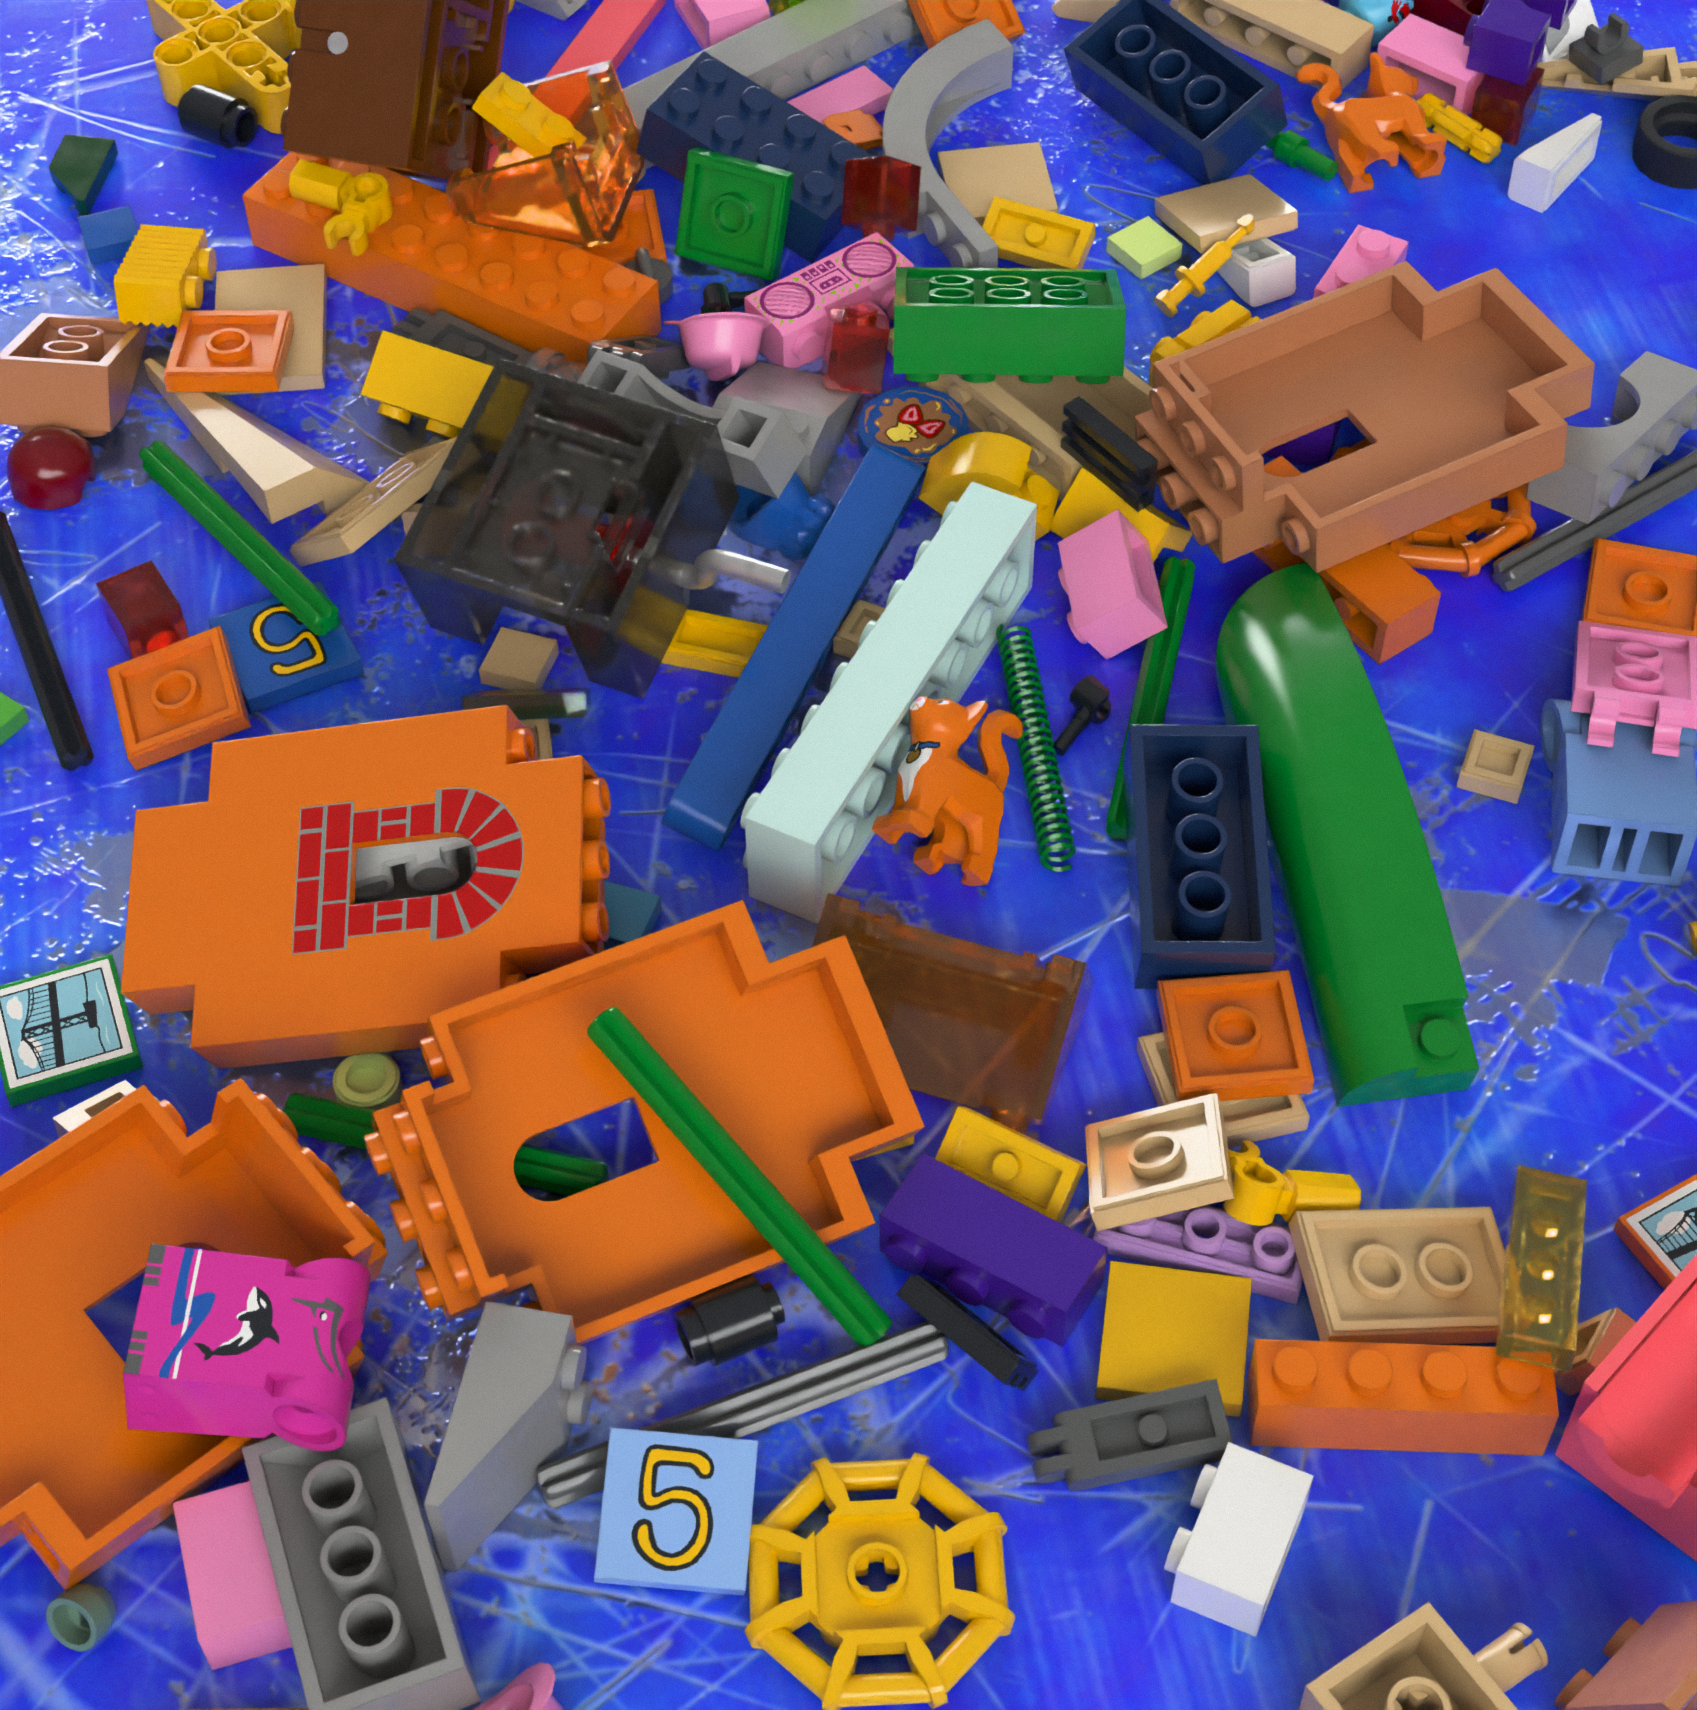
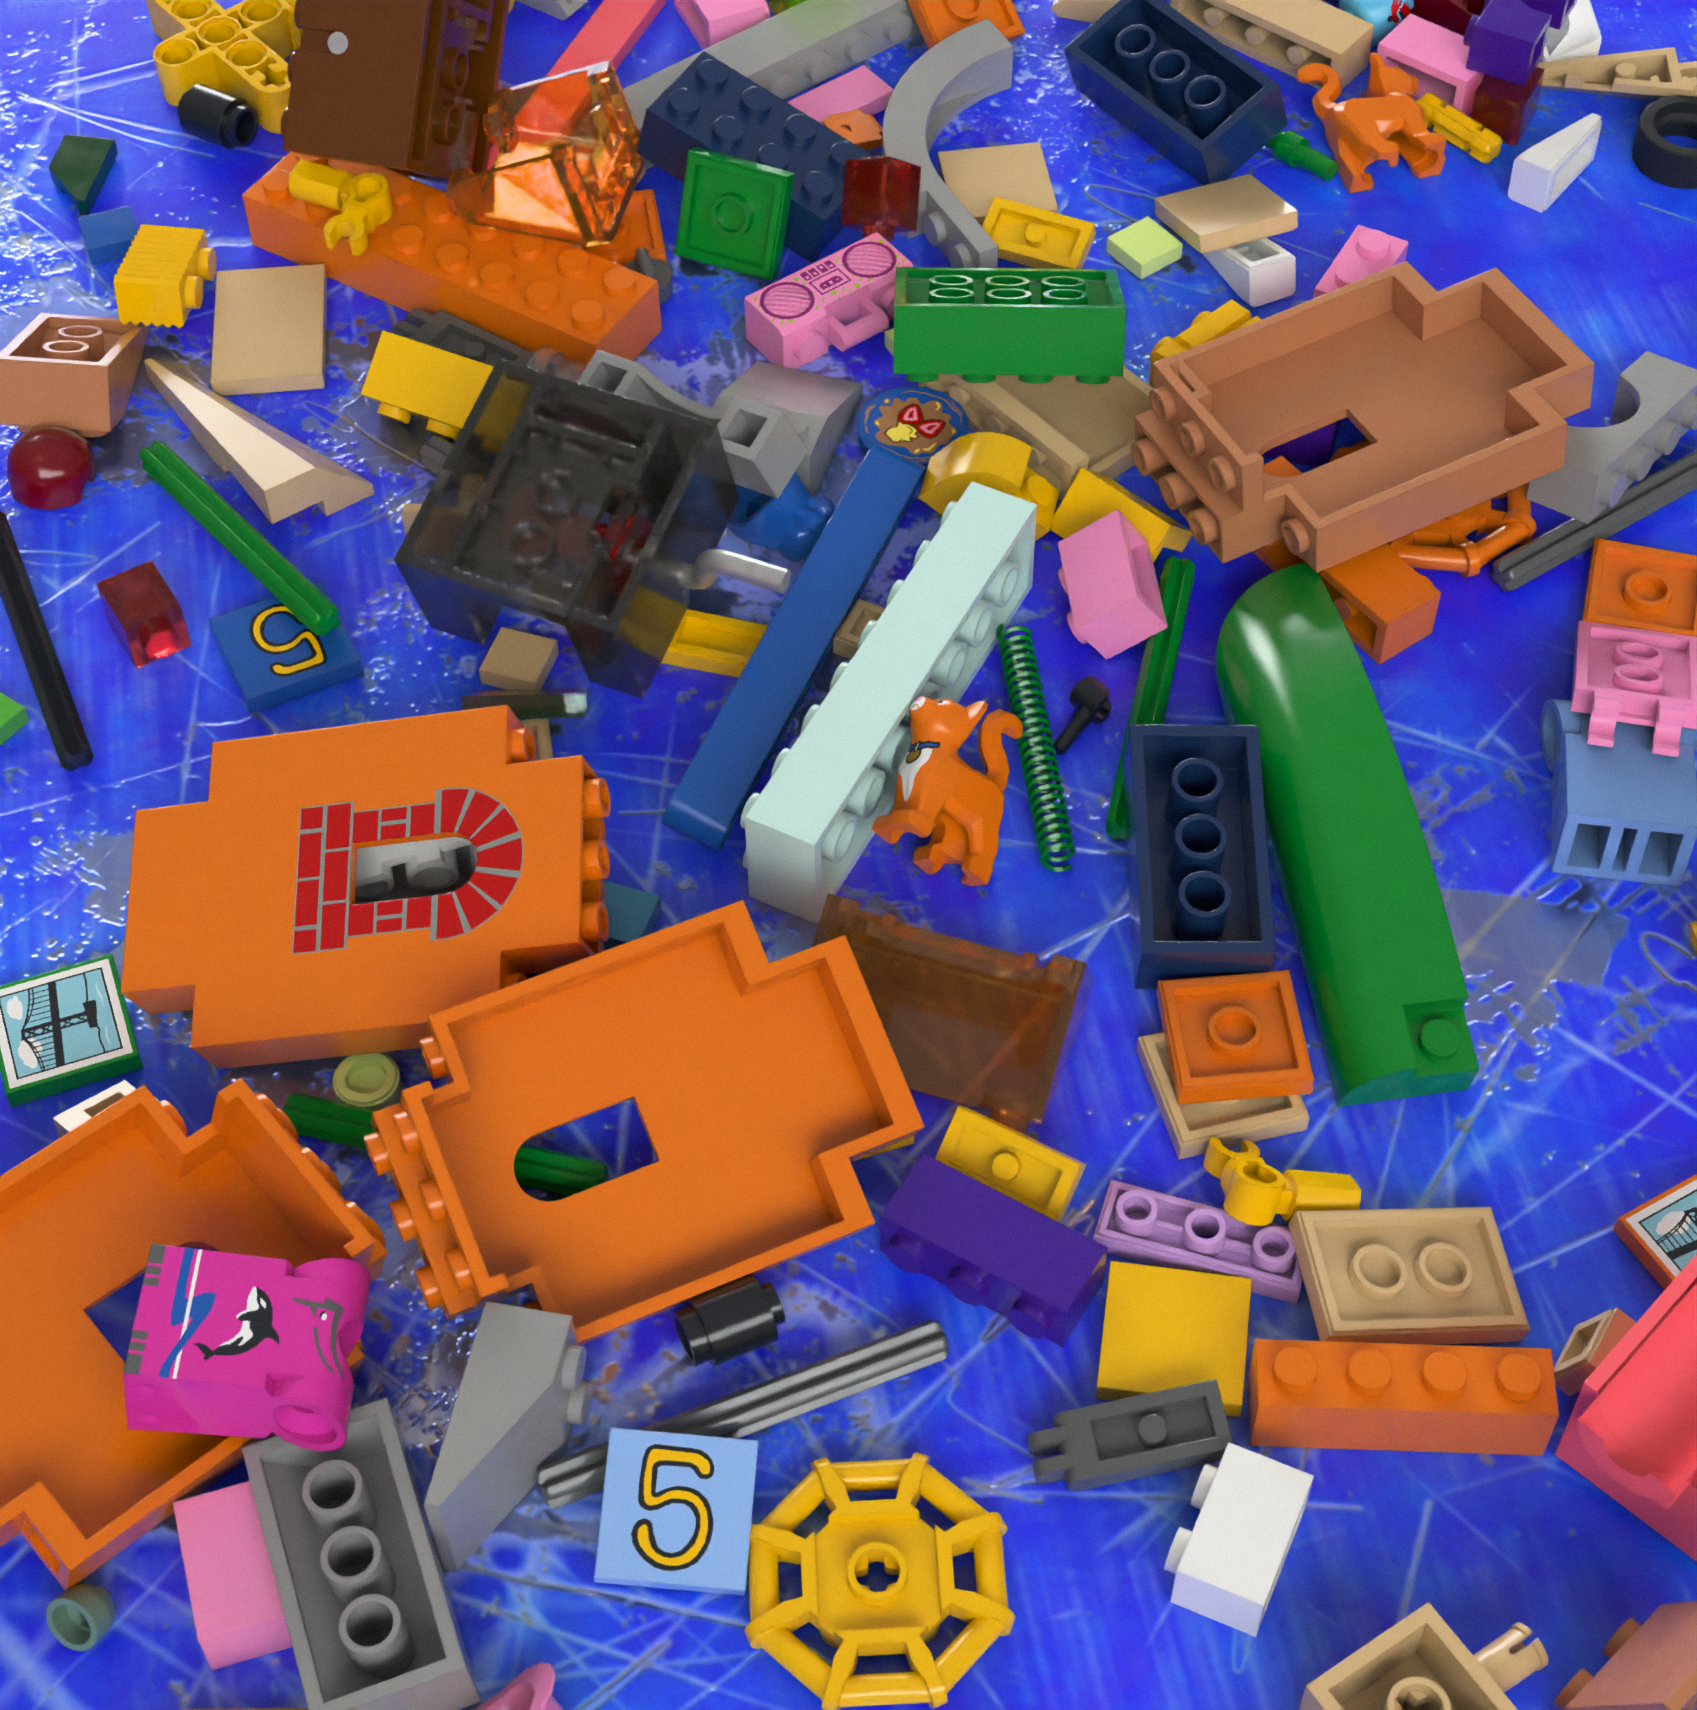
(178, 698): orange tile -> none
(229, 351): orange tile -> none
(373, 506): tan tile -> none
(524, 118): yellow plate -> none
(653, 352): dark grey hinge -> none
(719, 299): black hand -> none
(721, 341): bright pink piece -> none
(739, 1177): green axle -> none
(855, 349): clear red brick -> none
(968, 1331): black tile -> none
(1109, 454): black tile -> none
(1158, 1162): tan tile -> none
(1193, 278): yellow piece -> none
(1495, 766): tan tile -> none
(1542, 1269): clear yellow tile -> none
(1606, 50): dark grey tile -> none

